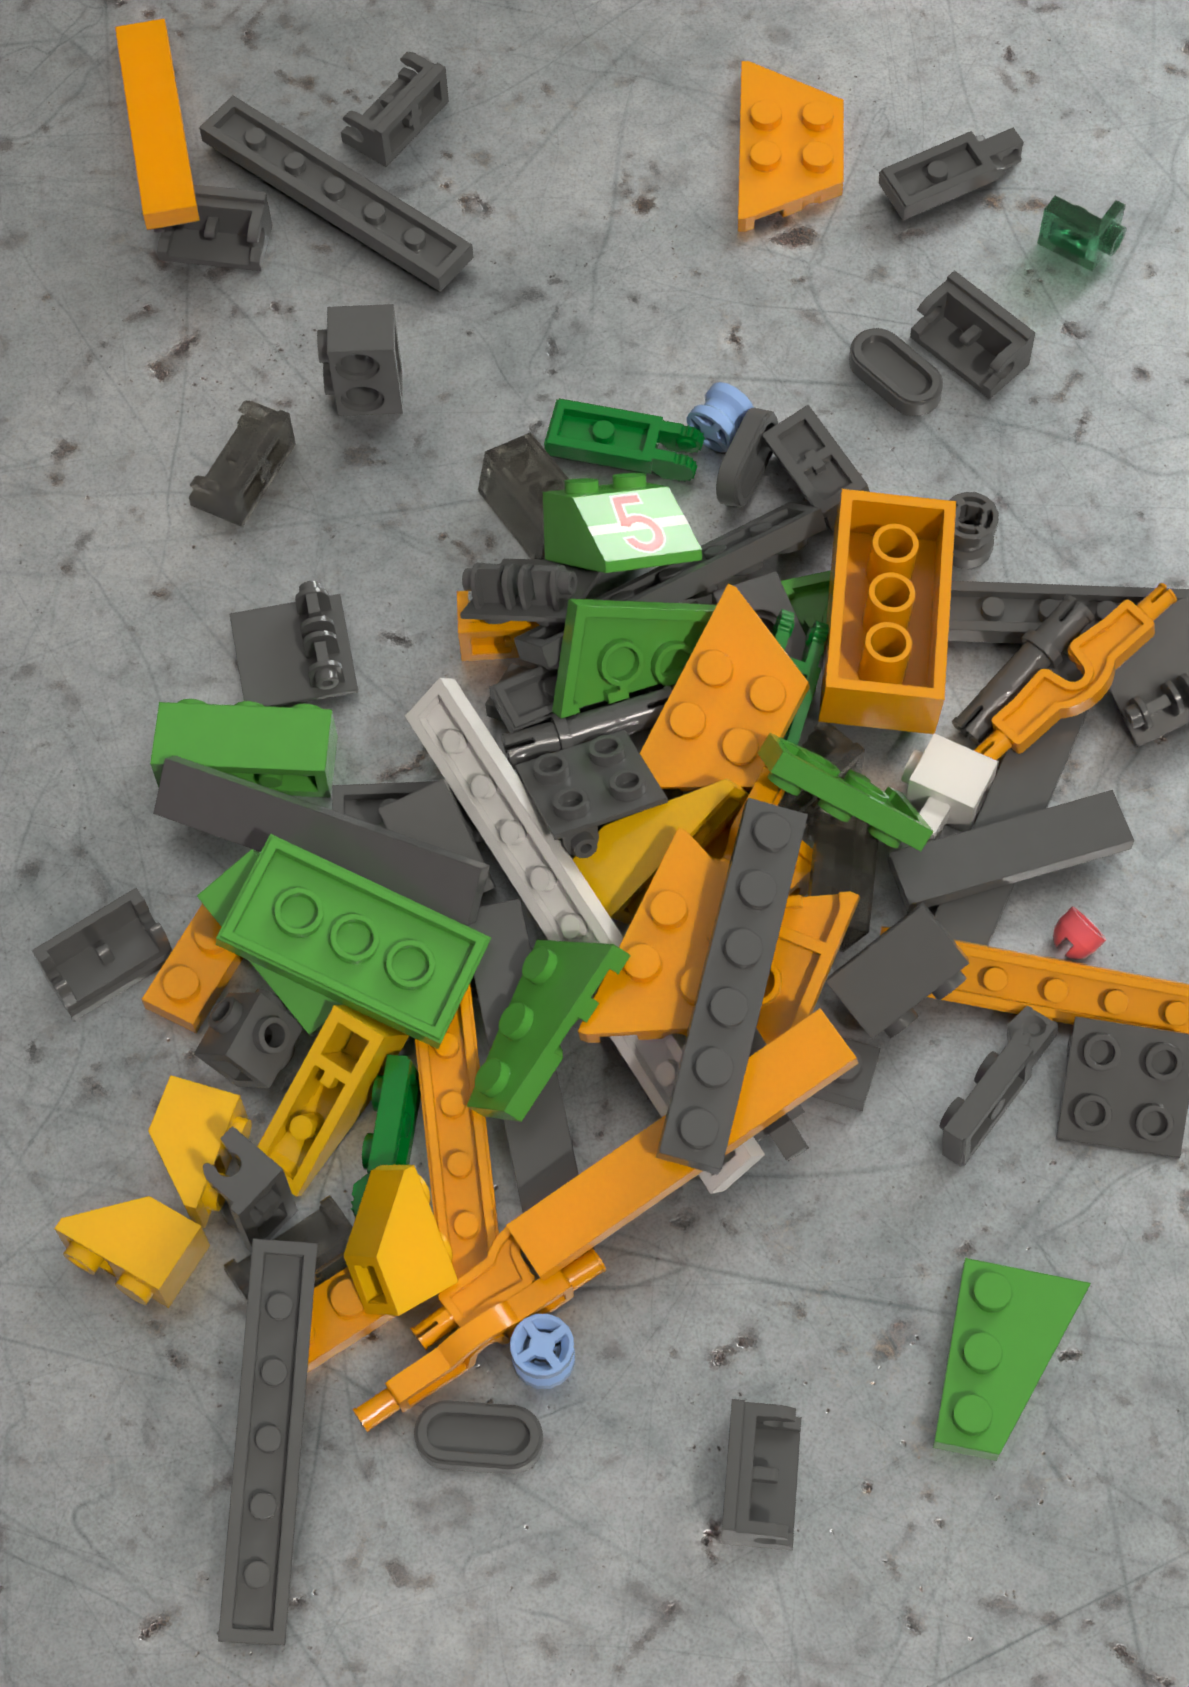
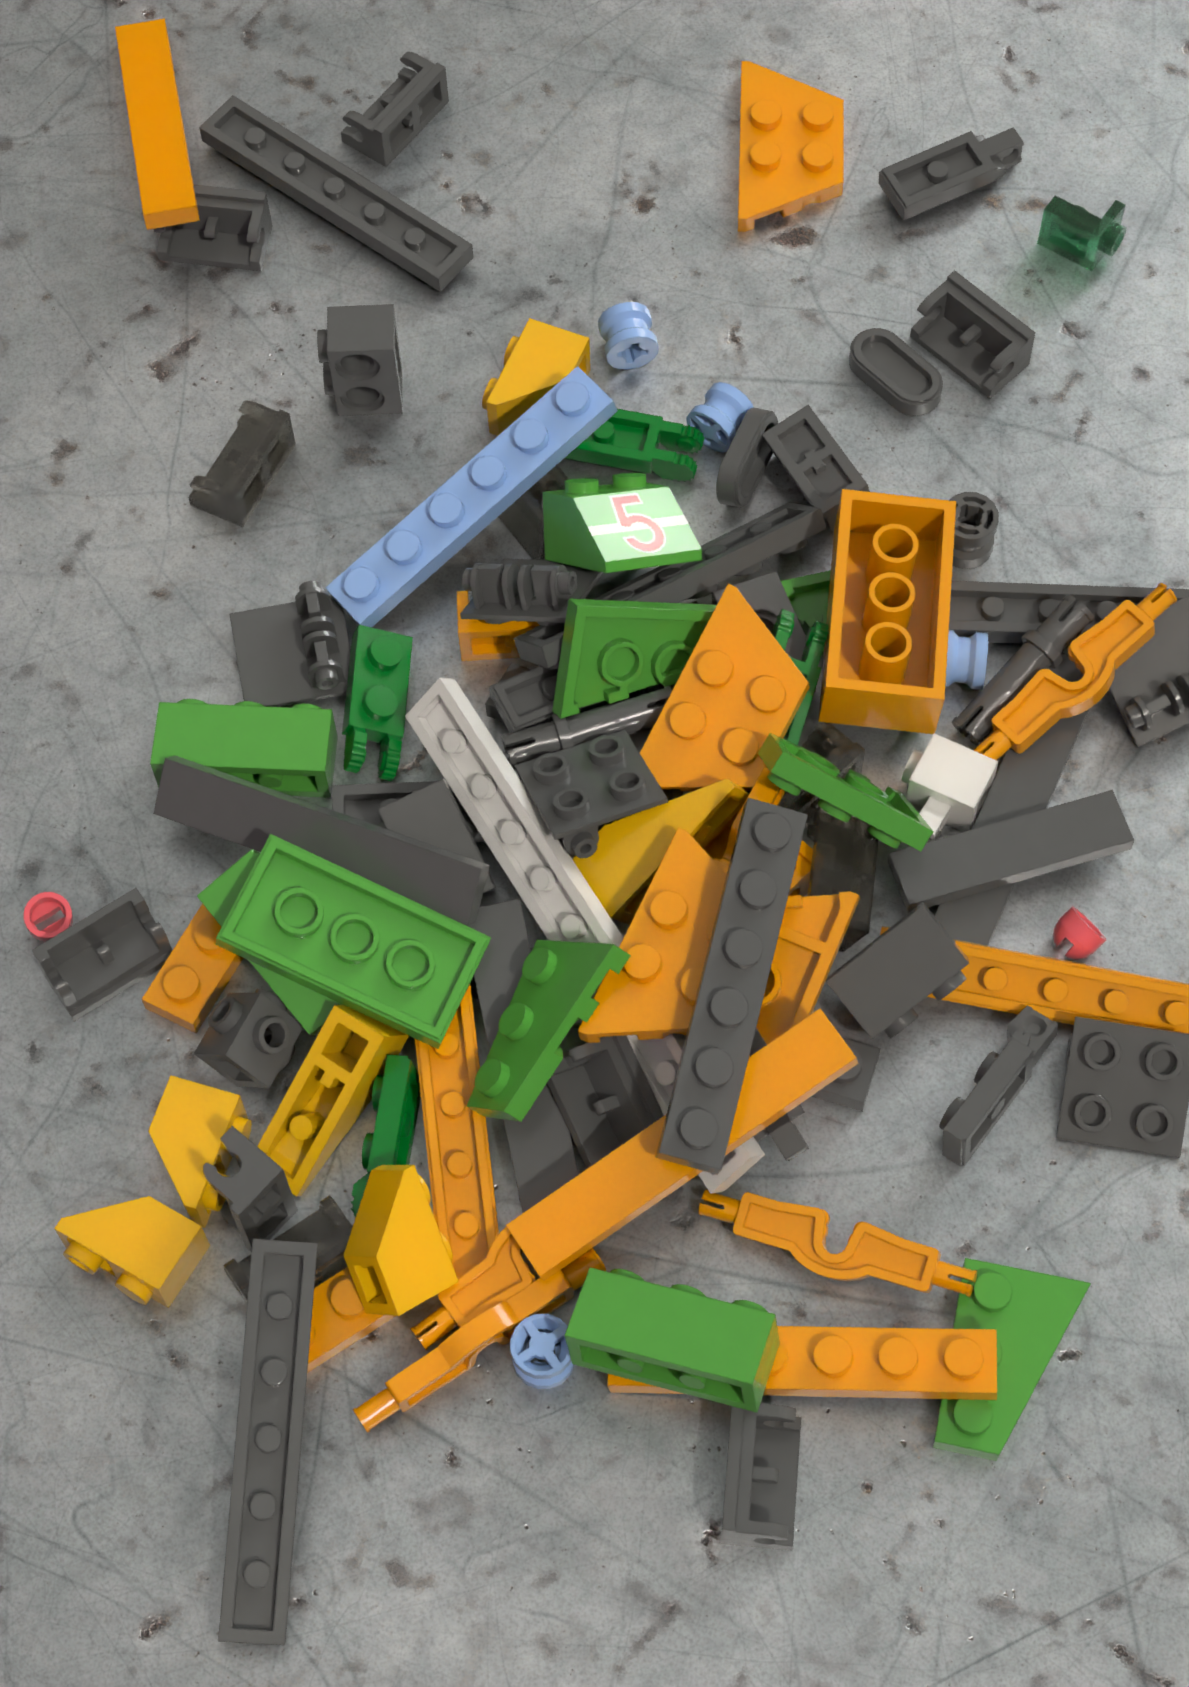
(42, 908): none -> coral hinge
(376, 698): none -> green hinge
(472, 498): none -> light blue plate
(479, 1437): dark grey tile -> none
(532, 369): none -> yellow slope
(603, 1096): none -> dark grey hinge
(628, 335): none -> light blue wheel
(673, 1338): none -> bright green brick
(868, 1250): none -> light orange piece
(873, 1364): none -> light orange plate
(967, 659): none -> light blue wheel

